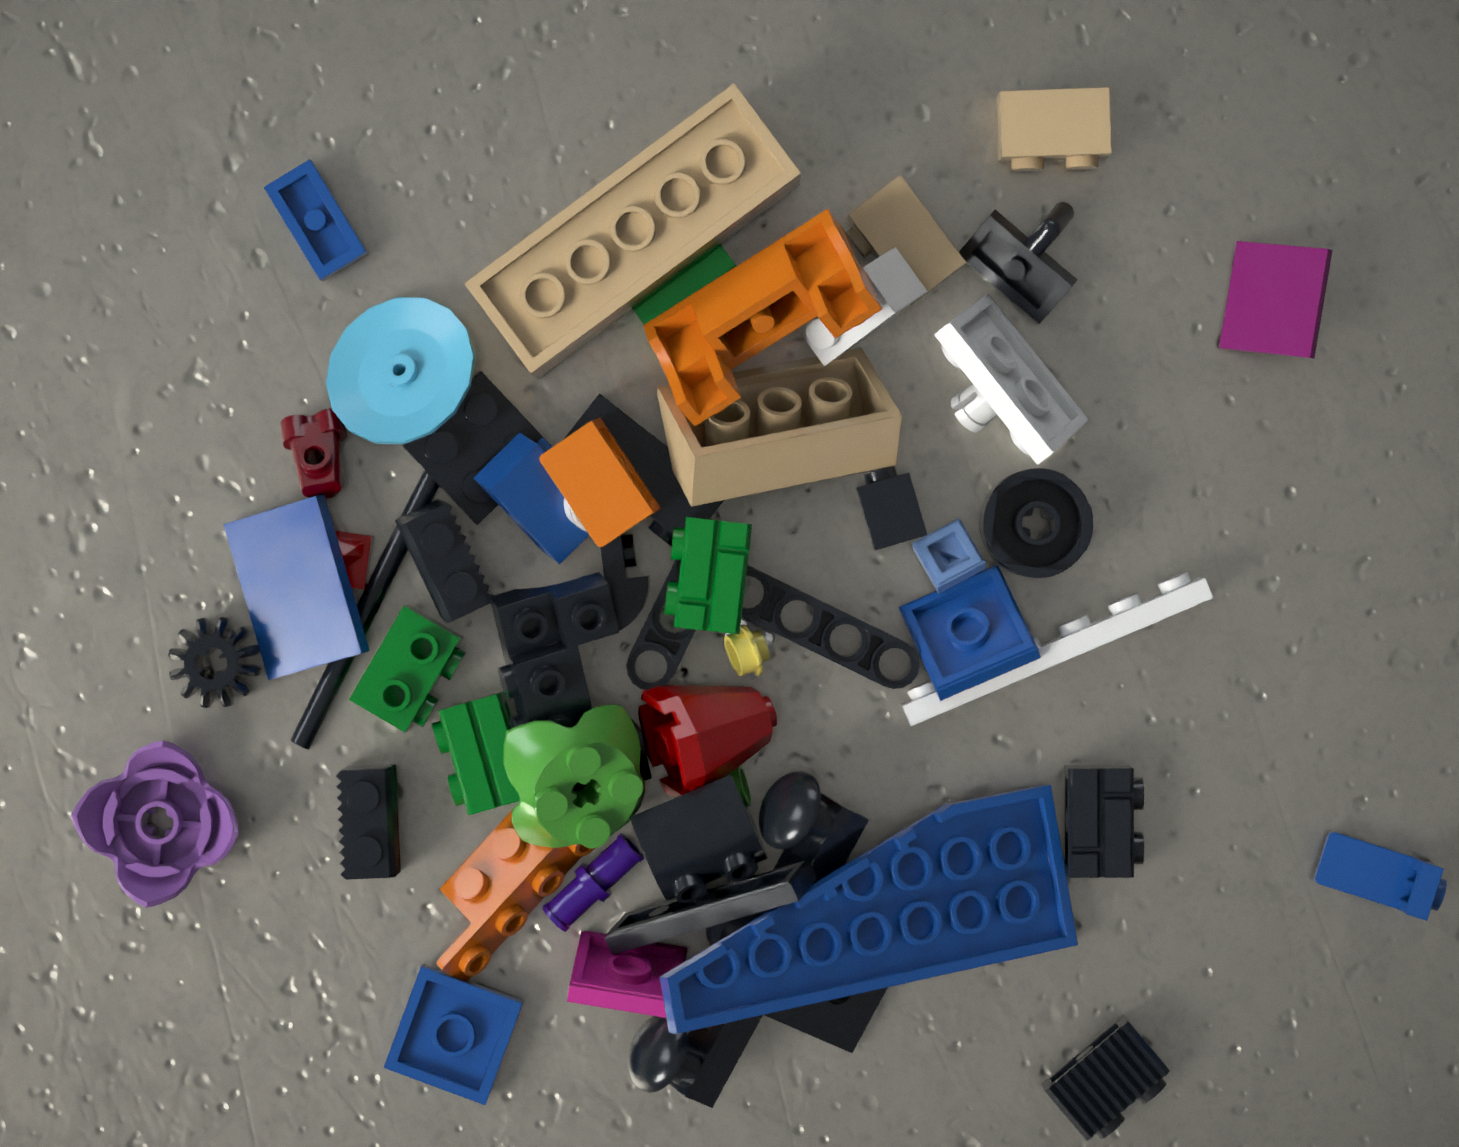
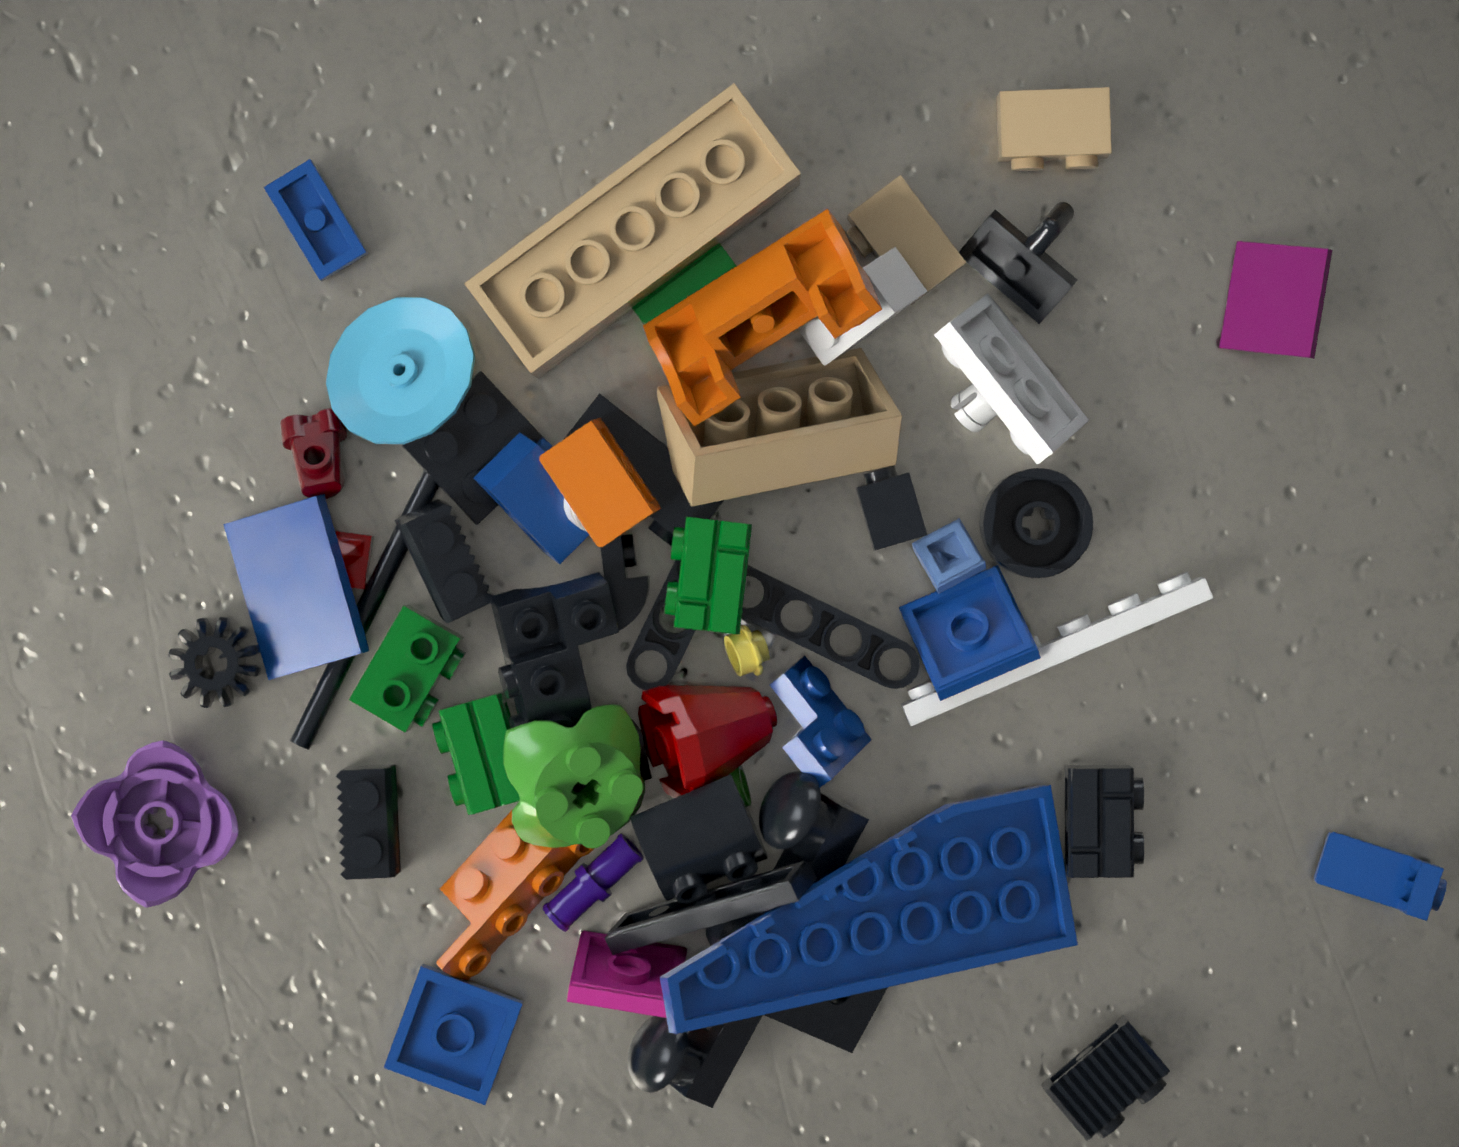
(829, 731): none -> blue plate

